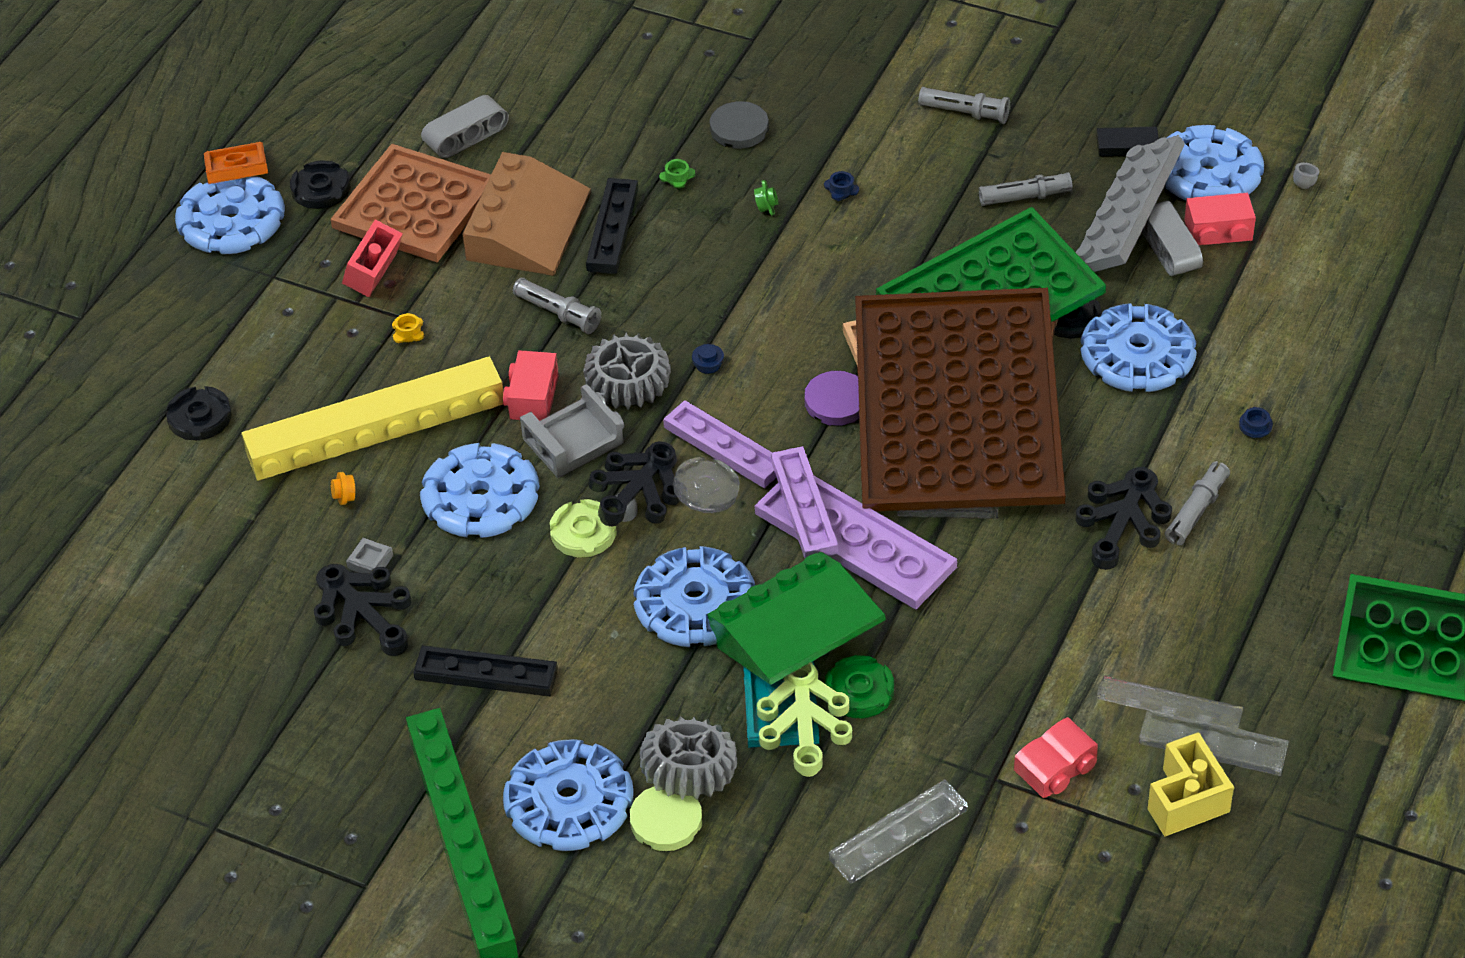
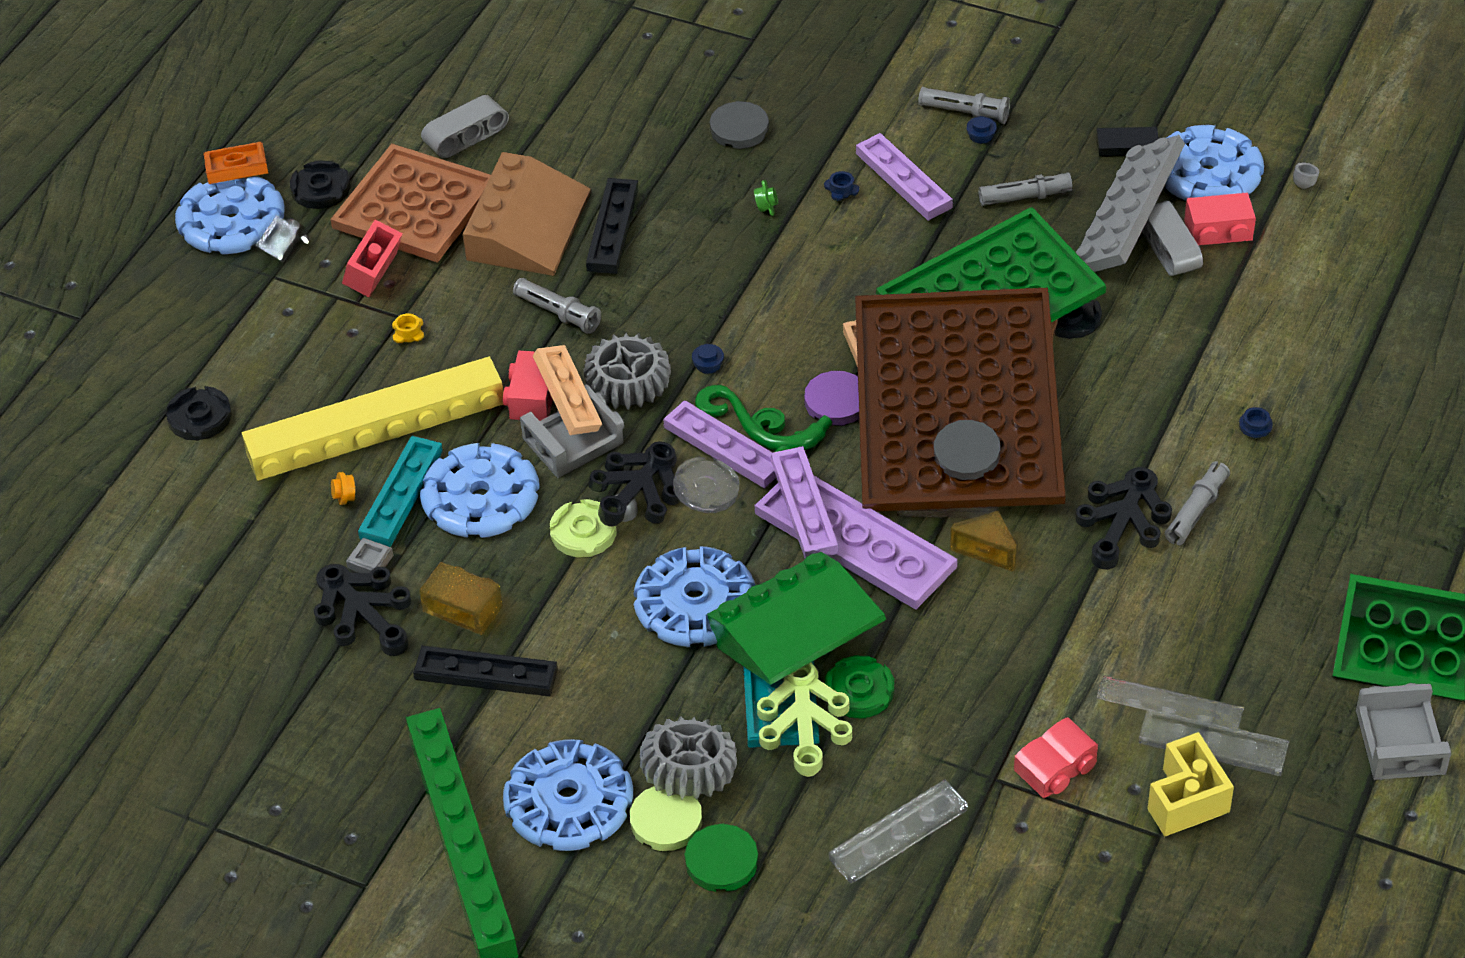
(281, 238): none -> clear smoke bracket
(400, 491): none -> teal plate
(461, 598): none -> clear yellow brick
(567, 390): none -> light nougat plate
(677, 173): bright green plate -> none
(721, 857): none -> green tile
(767, 416): none -> green plant
(904, 176): none -> lavender plate
(967, 449): none -> dark grey tile
(981, 129): none -> dark blue plate
(985, 540): none -> clear yellow slope
(1138, 367): light blue plate -> none
(1401, 732): none -> light grey panel

